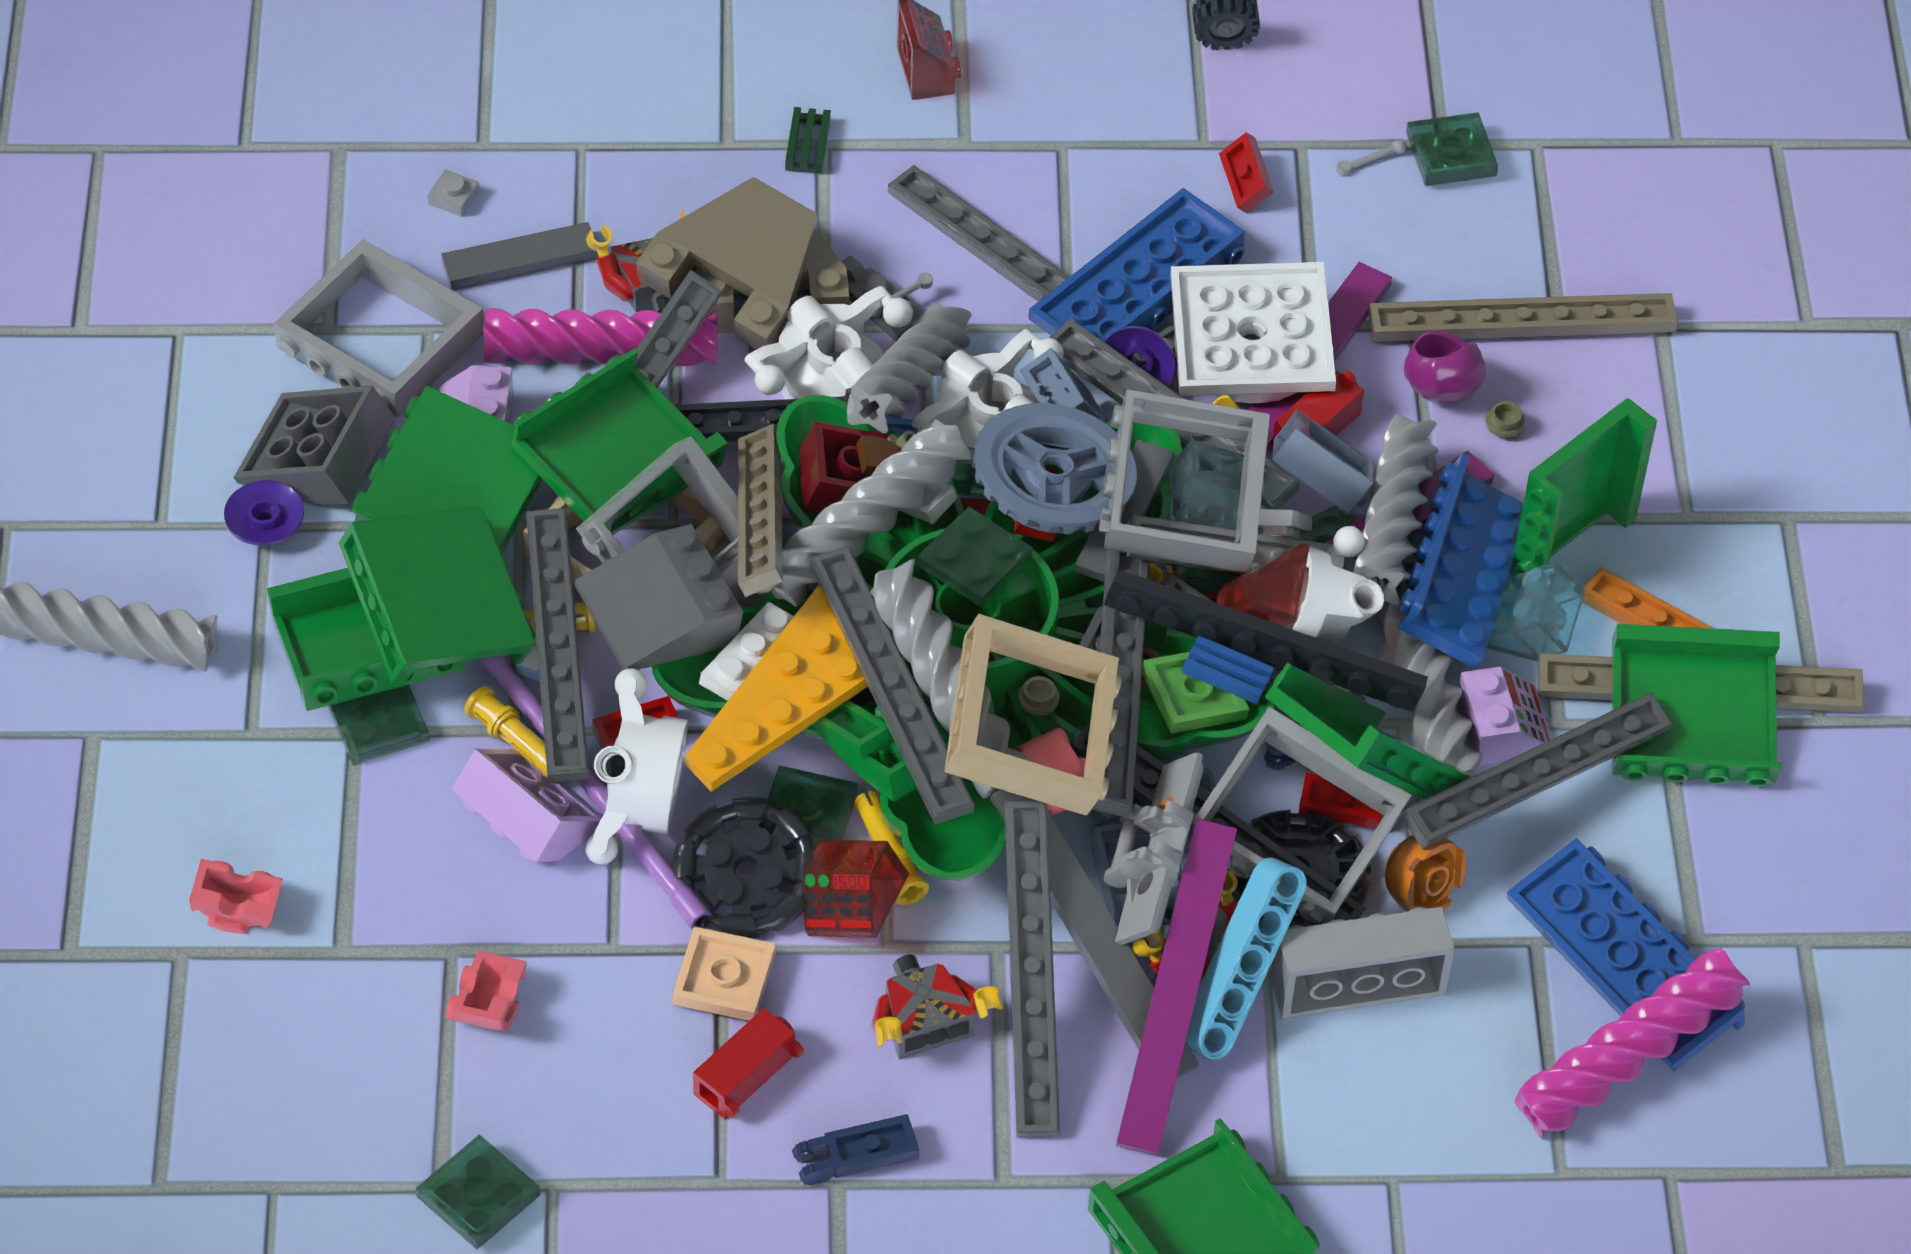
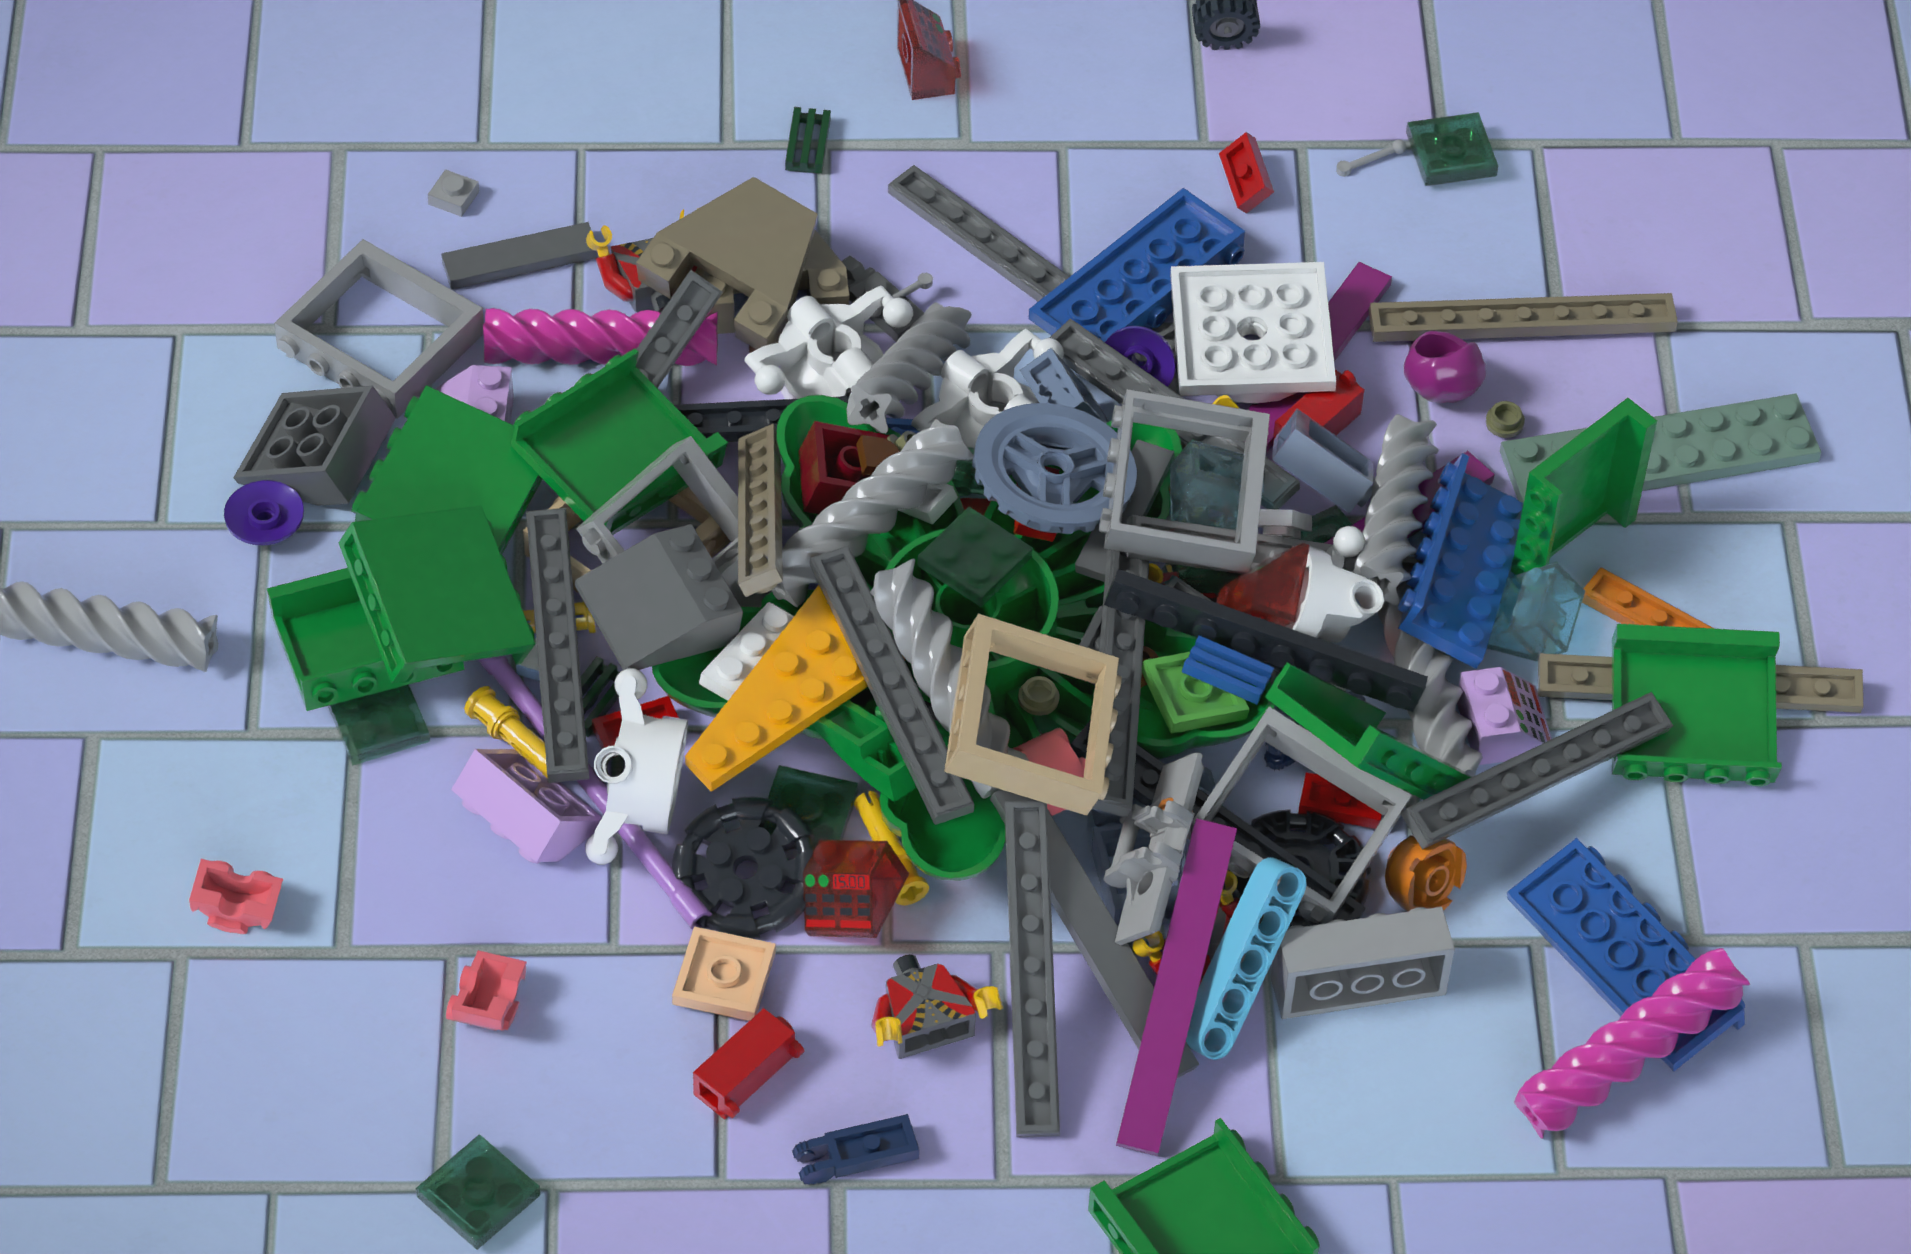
(606, 674): none -> dark green tile
(1697, 444): none -> sand green plate

